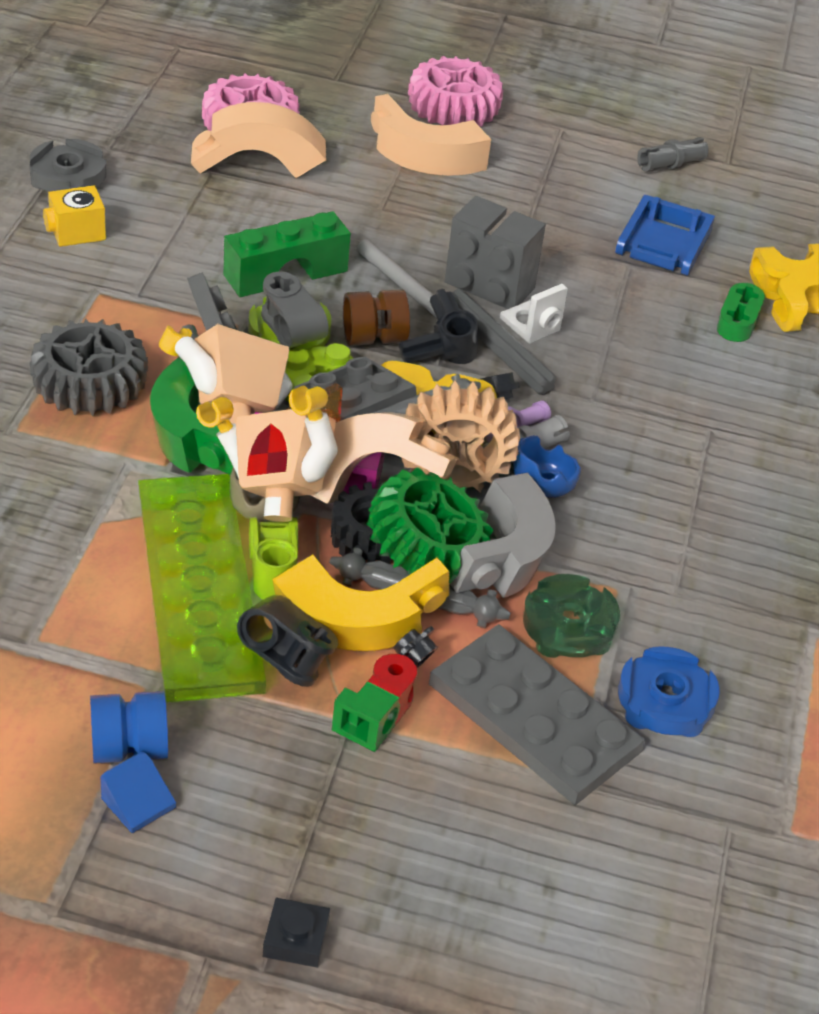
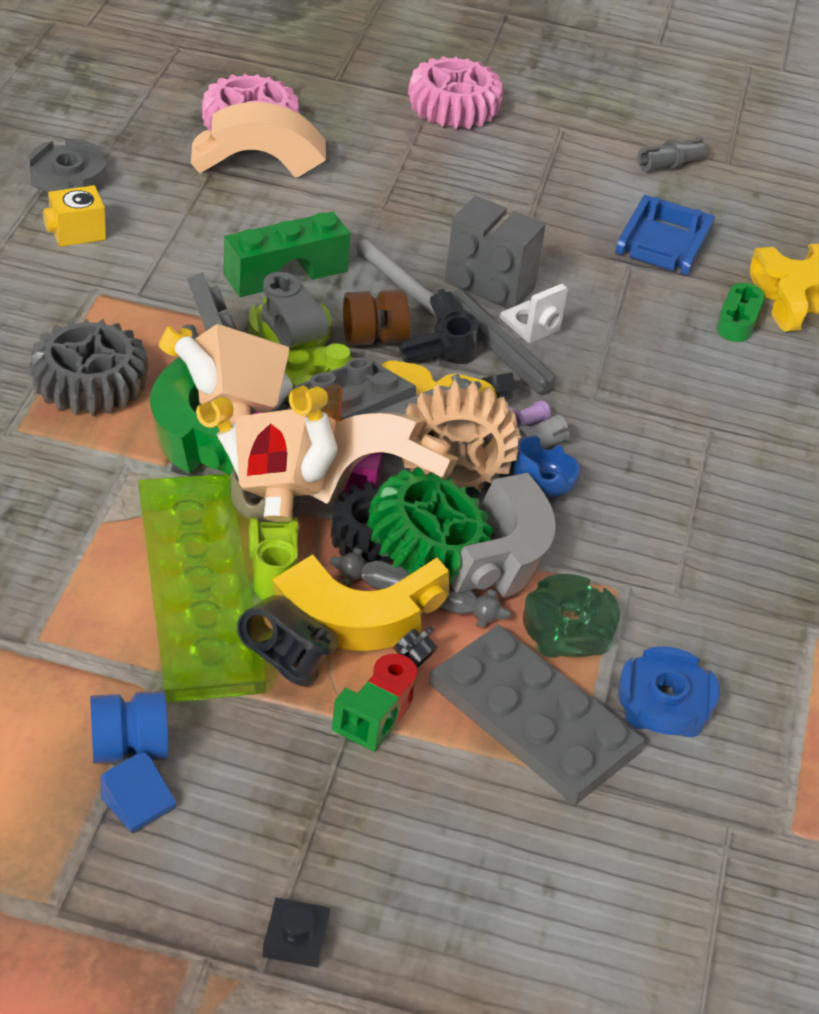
(428, 147): light nougat arch -> none

